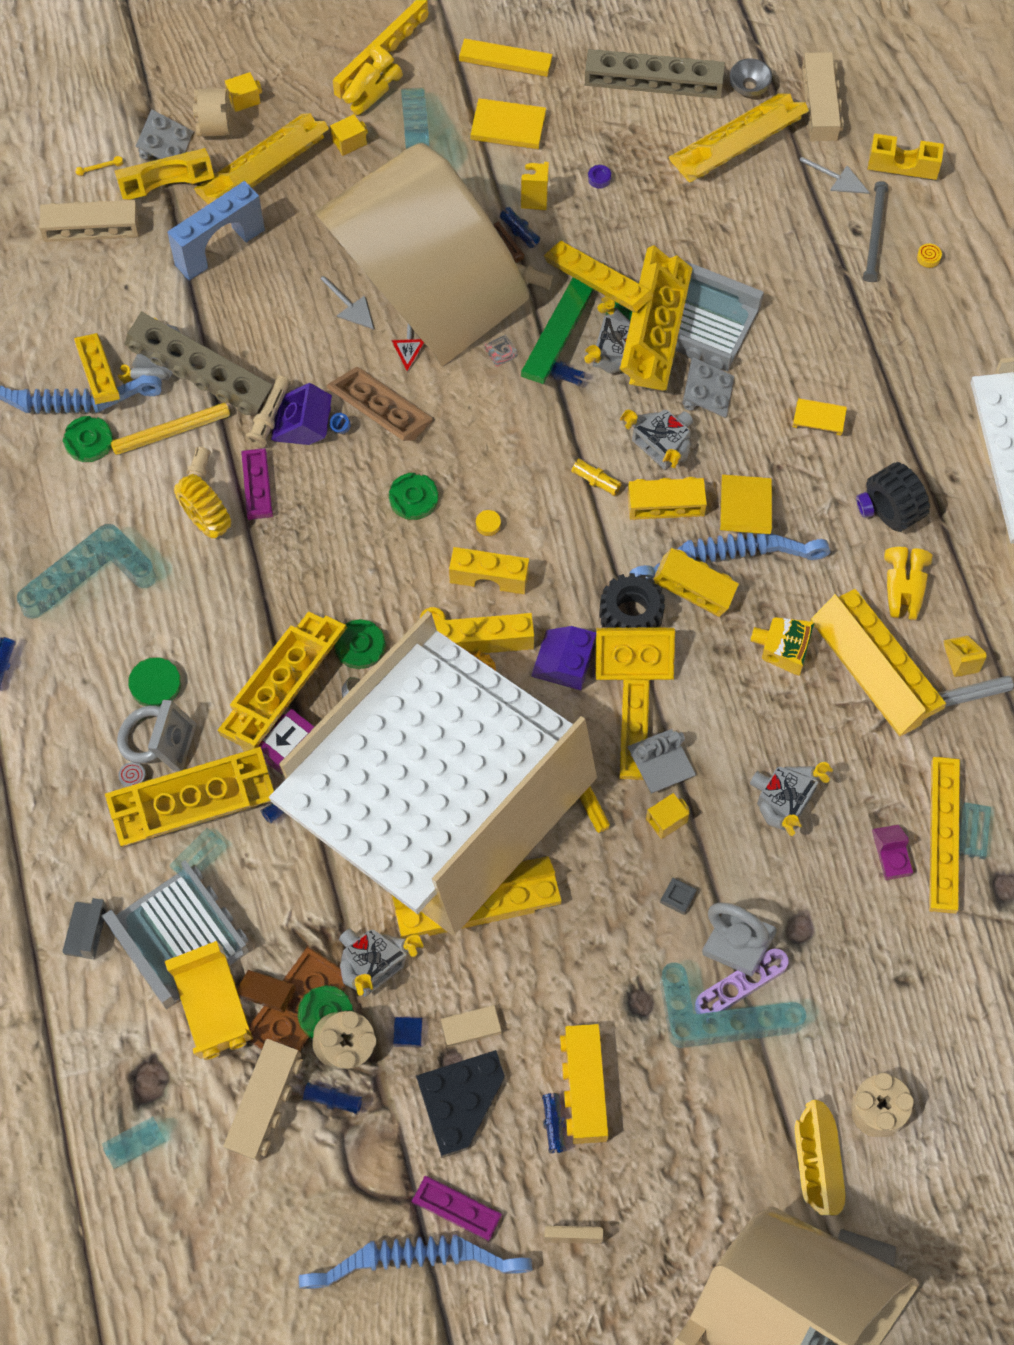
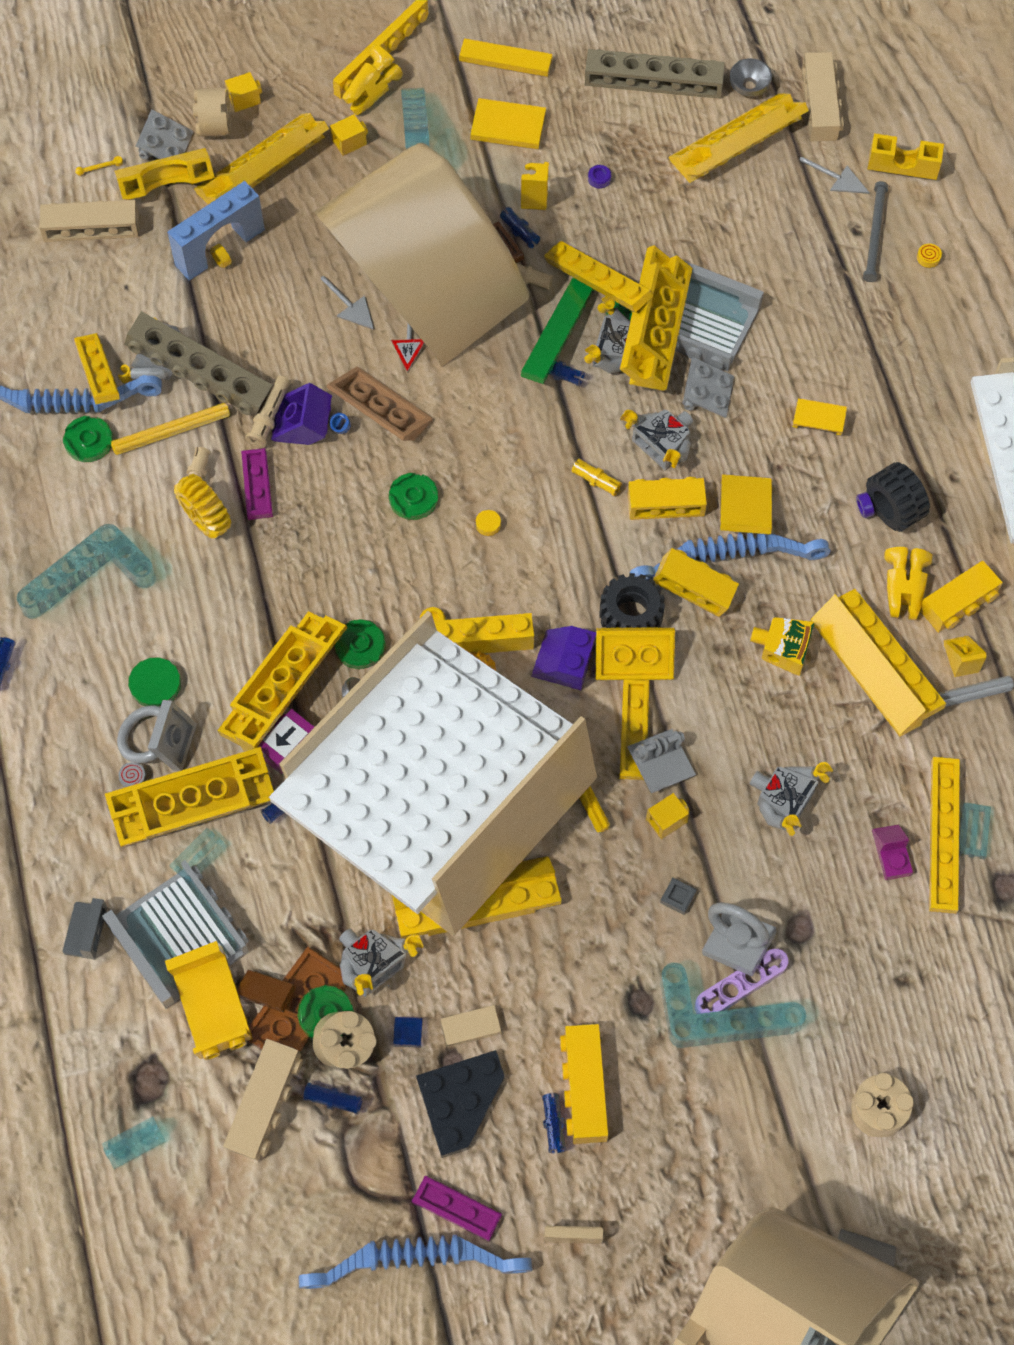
(220, 255): none -> yellow tile
(473, 565): yellow arch -> none
(501, 350): clear tile -> none
(820, 1159): yellow brick -> none
(961, 597): none -> yellow brick

